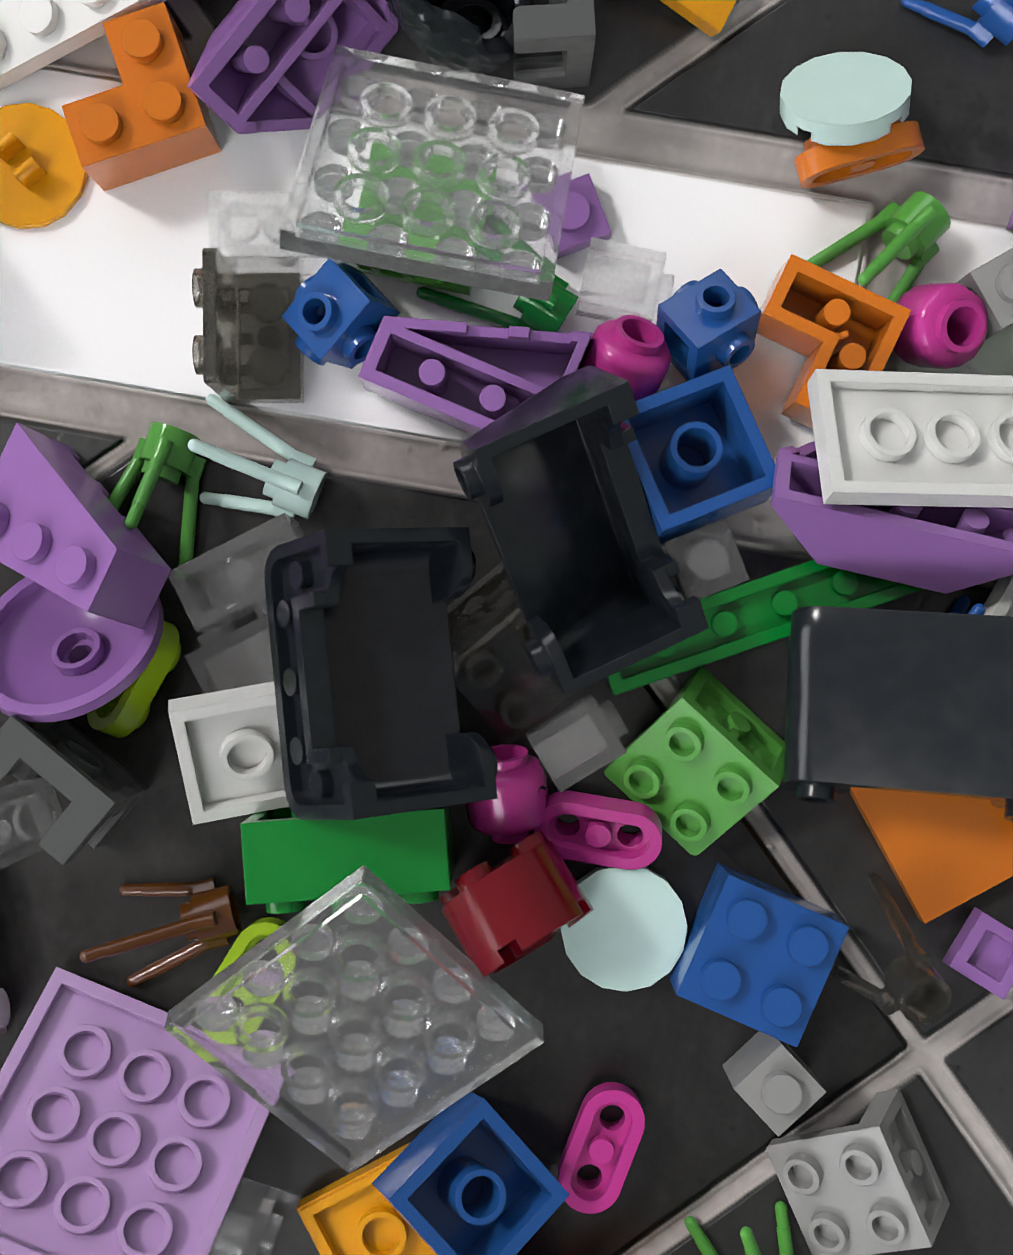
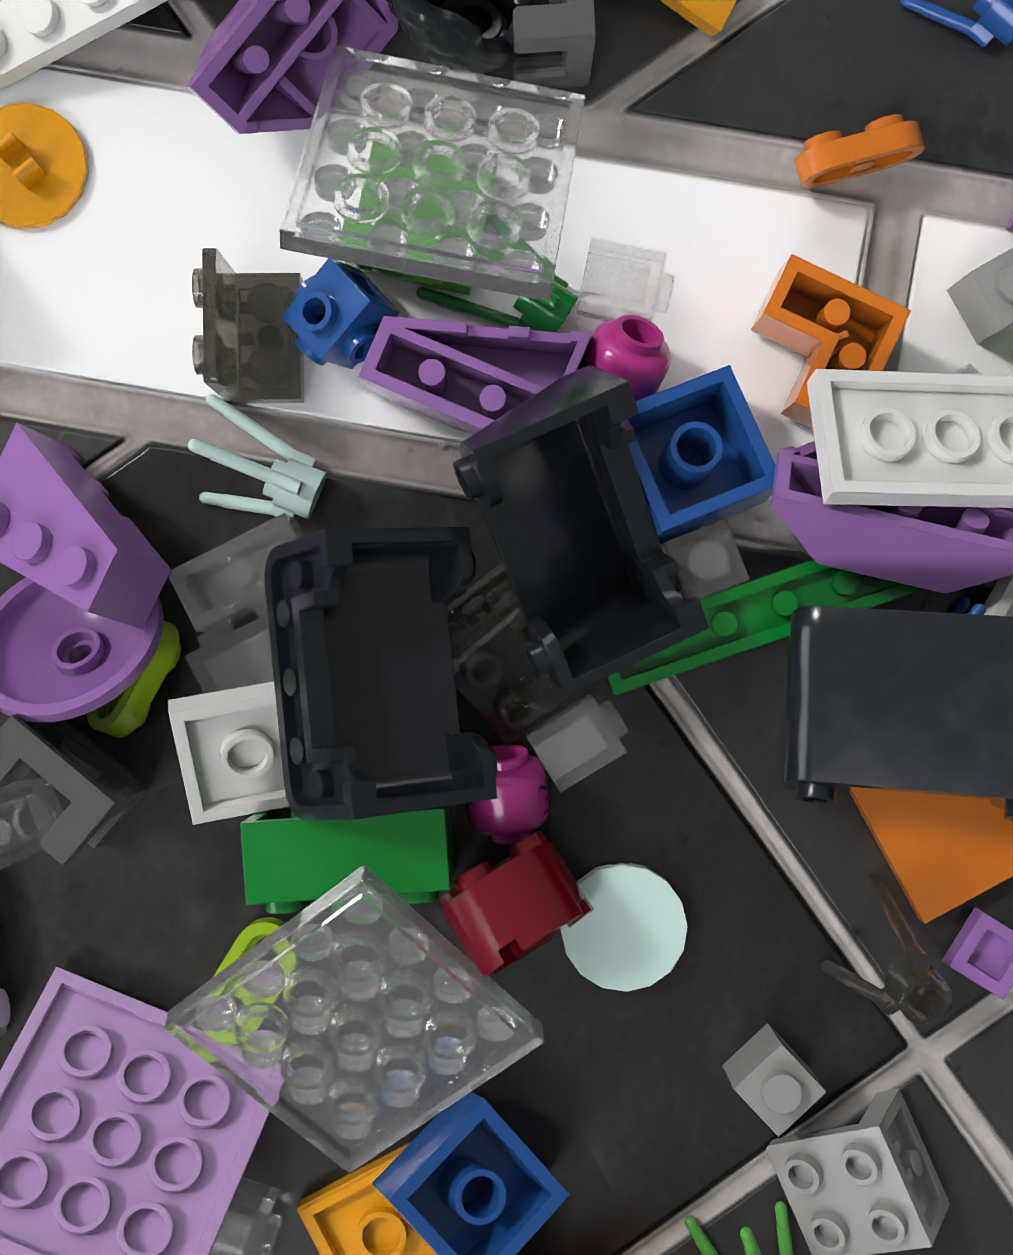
(153, 116): orange brick -> none
(163, 458): bright green plant -> none
(208, 916): reddish brown plant -> none
(248, 234): clear brick -> none
(582, 217): medium lavender plate -> none
(597, 832): dark pink plate -> none
(602, 1144): dark pink plate -> none
(701, 763): bright green bracket -> none
(709, 325): blue brick -> none
(757, 954): blue brick -> none
(845, 97): light aqua tile -> none
(908, 233): bright green plant -> none
(943, 326): dark pink head -> none

